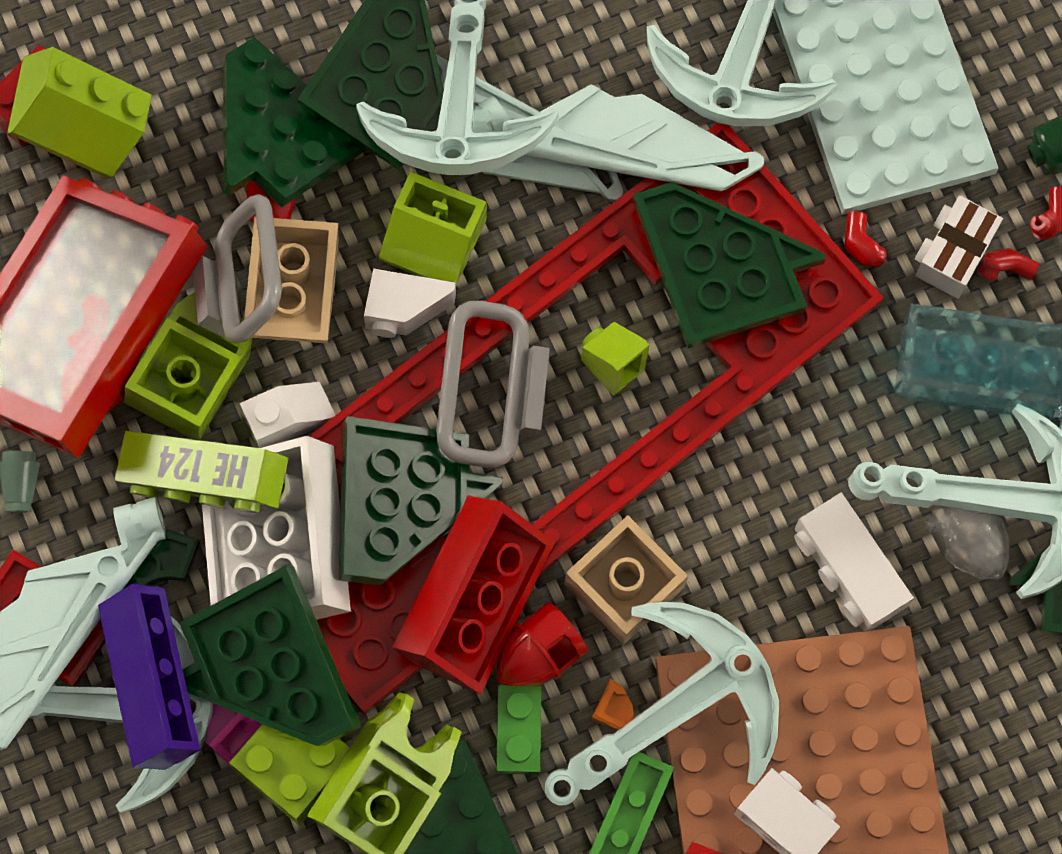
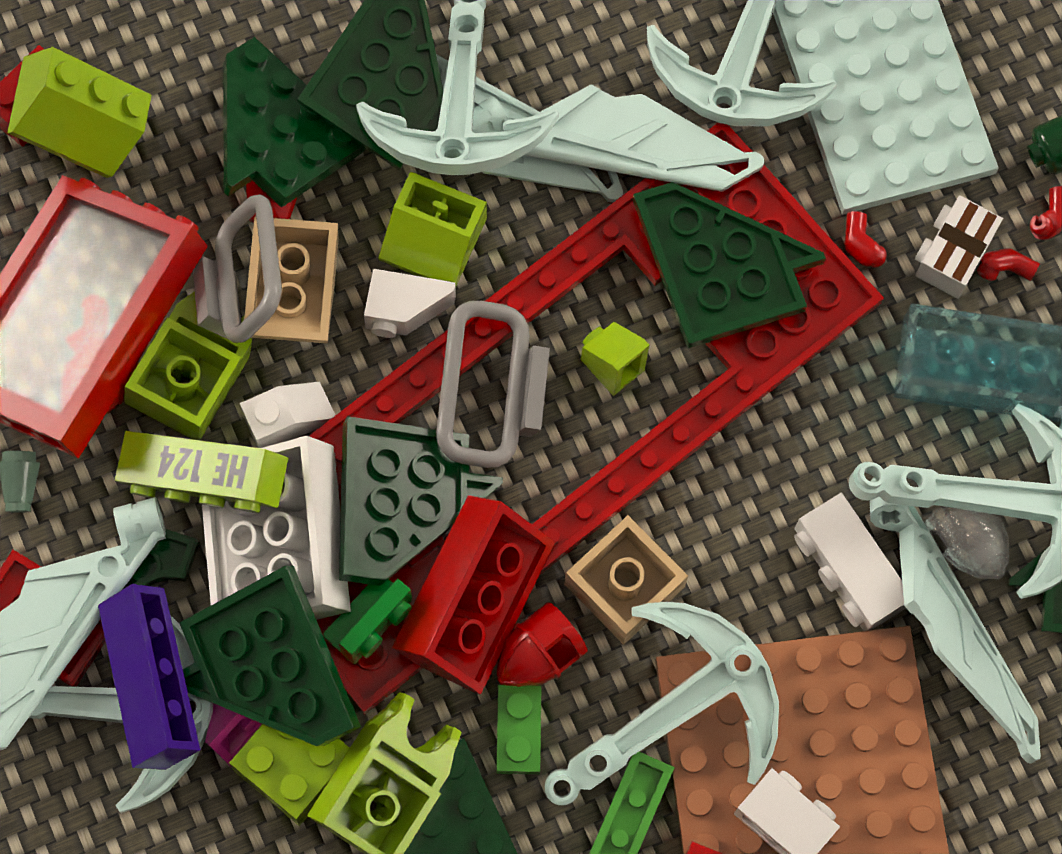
(371, 614): none -> green bracket
(614, 707): orange tile -> none
(954, 626): none -> light aqua wing

